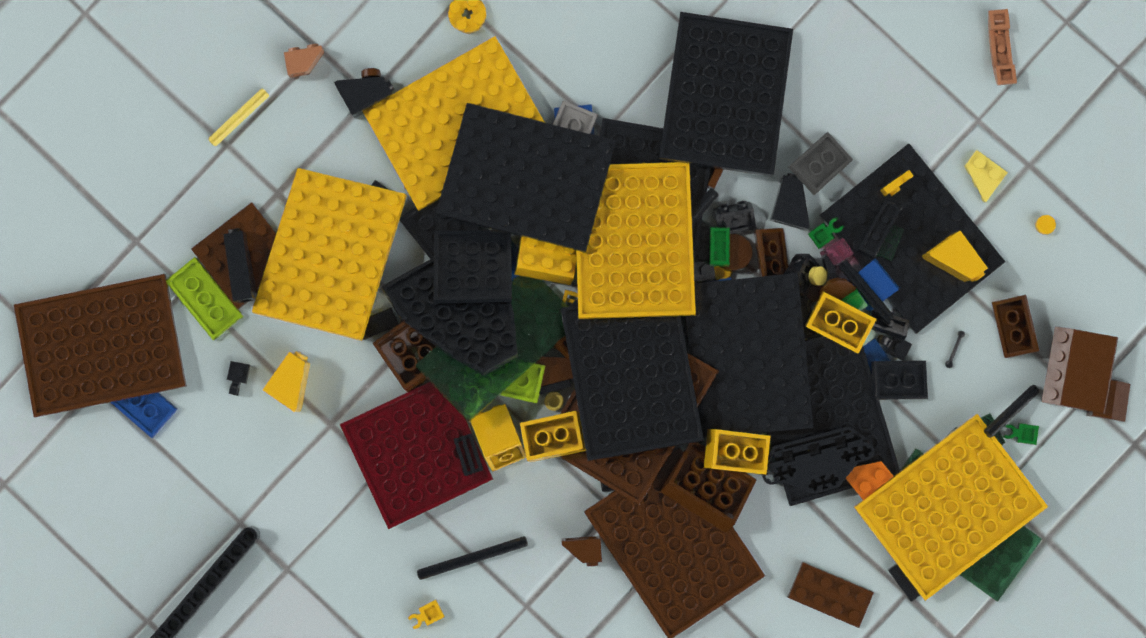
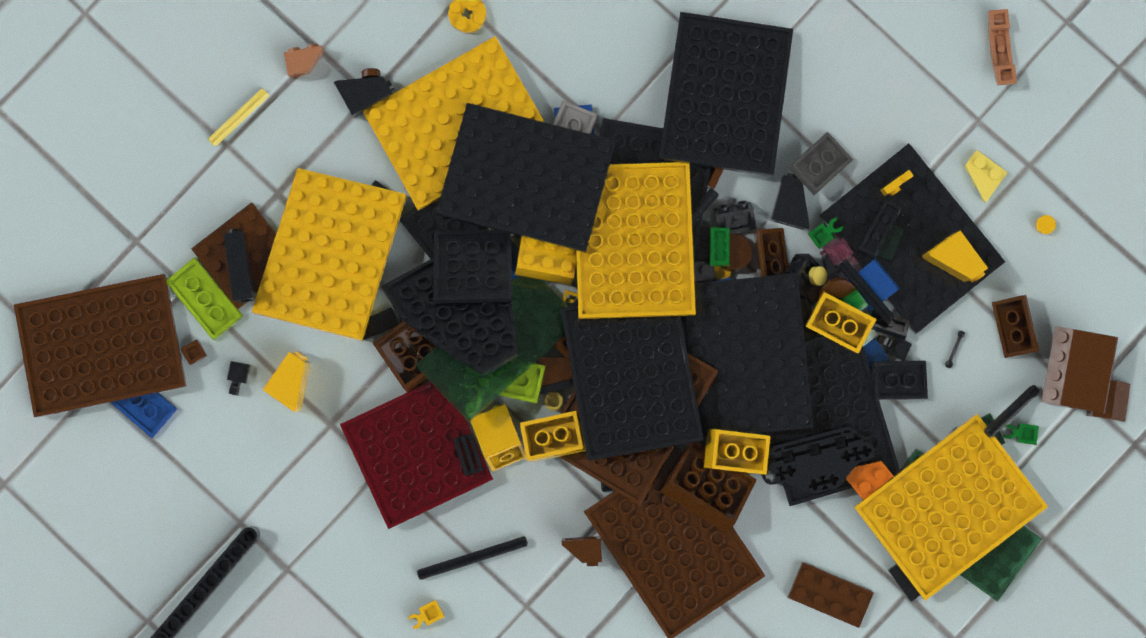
(194, 352): none -> reddish brown plate

